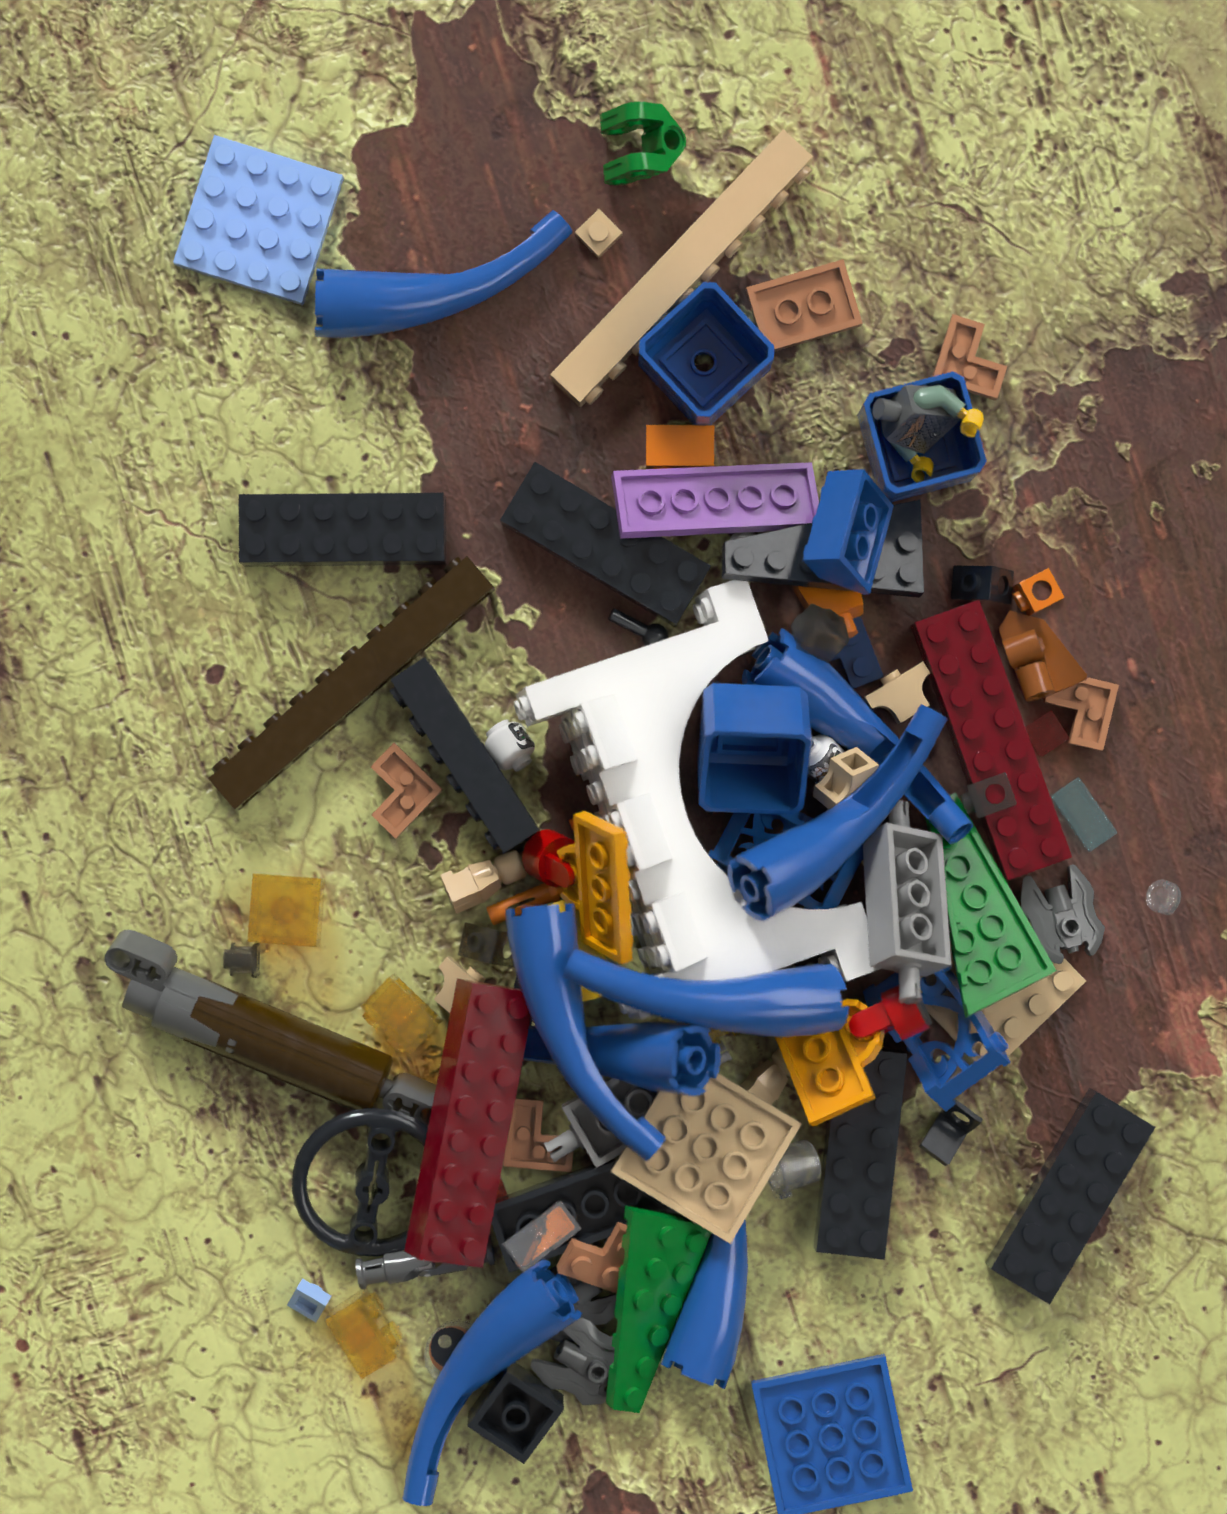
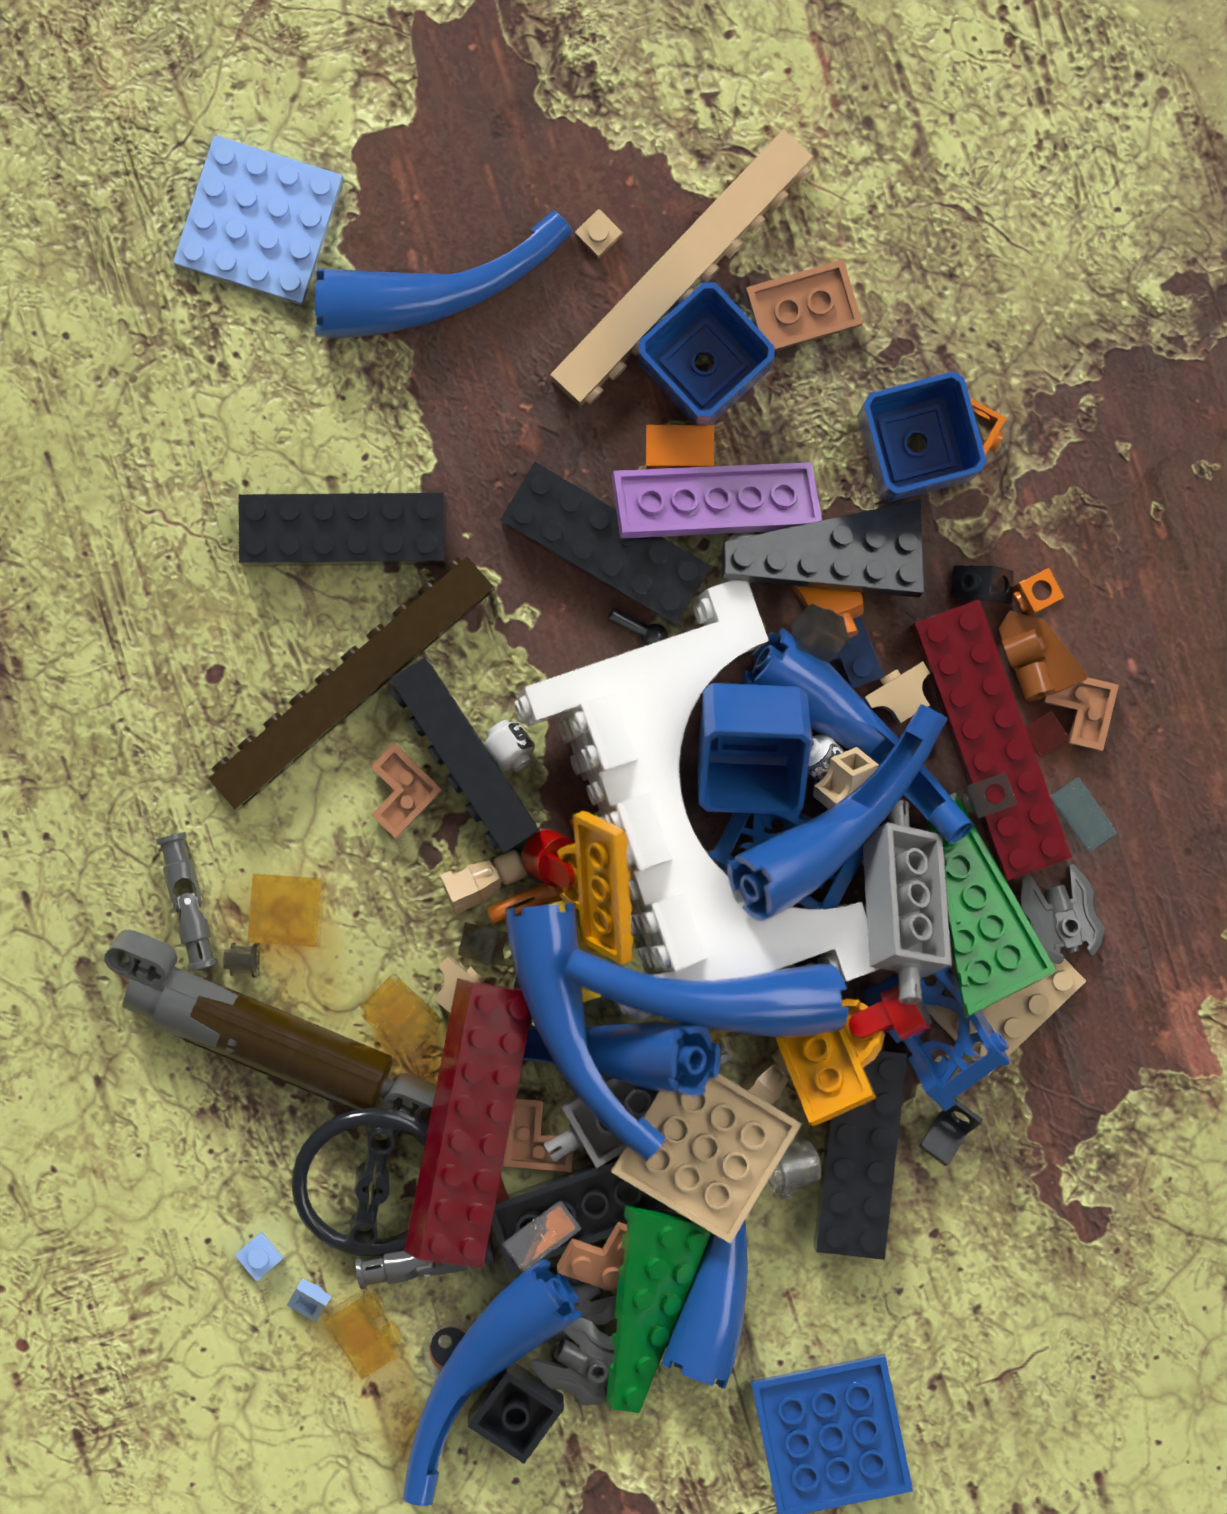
(192, 925): none -> dark grey piece
(259, 1256): none -> light blue plate
(661, 141): green piece -> none
(848, 530): blue slope -> none
(919, 419): torso -> none
(959, 353): nougat plate -> none
(994, 436): none -> orange bracket
(1069, 1195): black brick -> none
(1163, 897): clear tile -> none

